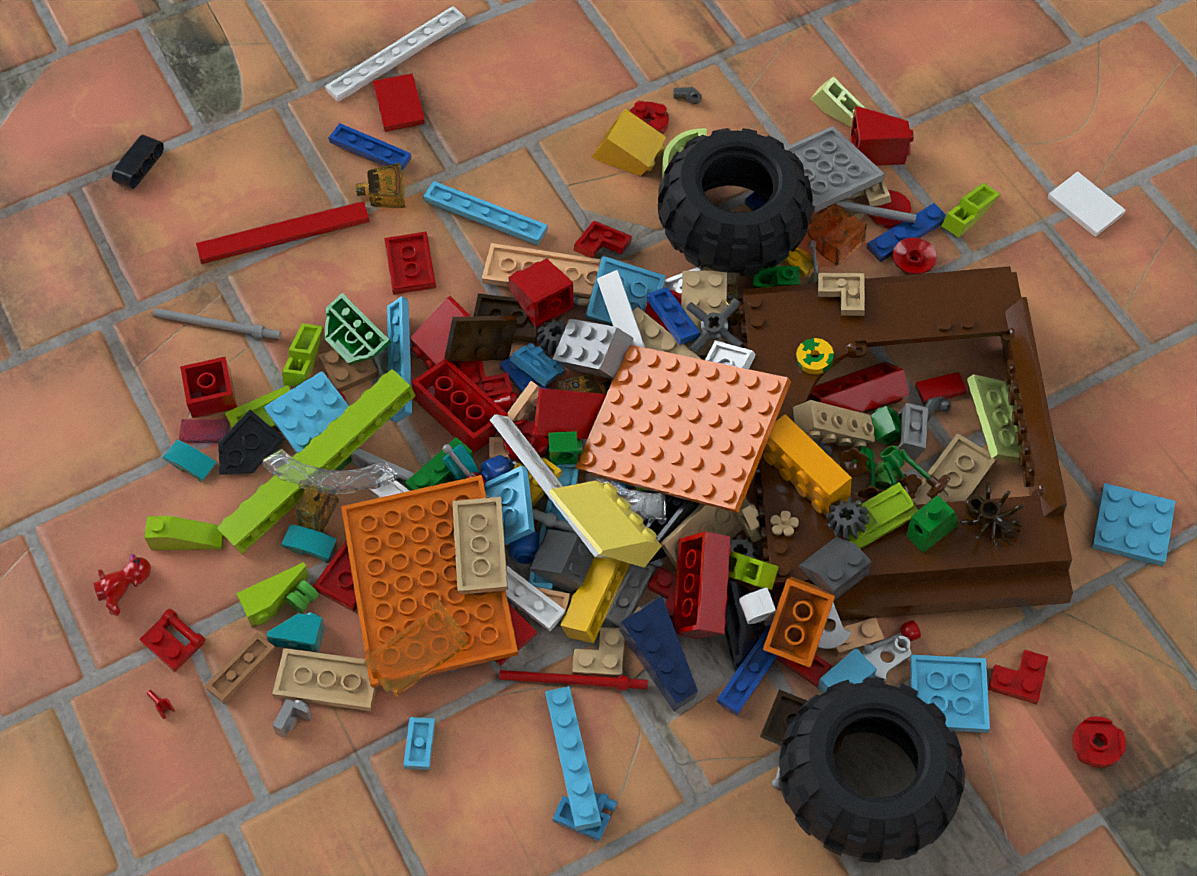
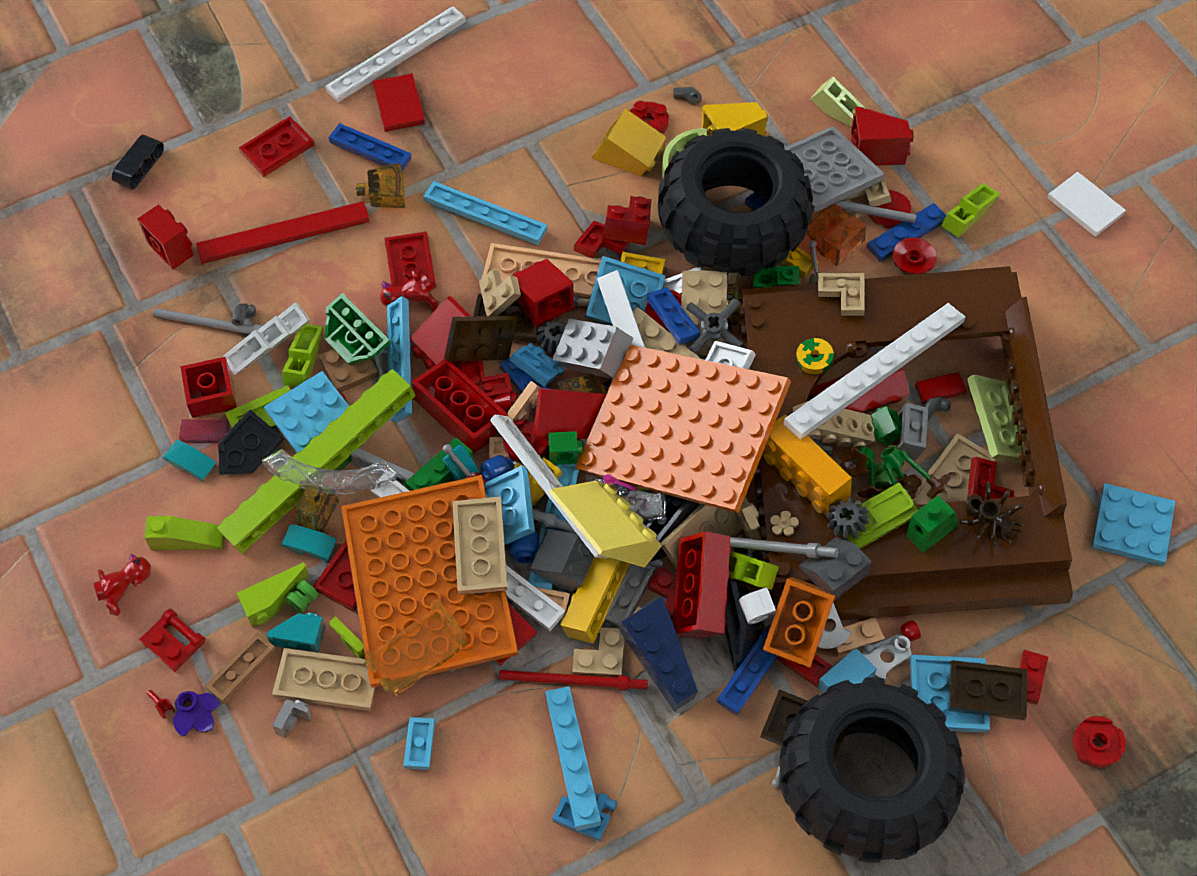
(166, 236): none -> red brick
(197, 715): none -> dark purple plate
(242, 311): none -> dark grey arm
(266, 338): none -> white slope
(276, 146): none -> red tile
(348, 638): none -> lime tile
(415, 290): none -> red animal
(498, 294): none -> tan plate
(609, 479): none -> dark pink piece
(628, 223): none -> red brick
(646, 262): none -> yellow plate
(735, 117): none -> yellow slope
(812, 550): none -> light grey bar
(873, 371): none -> white plate
(981, 473): none -> red plate
(987, 690): none -> dark brown plate

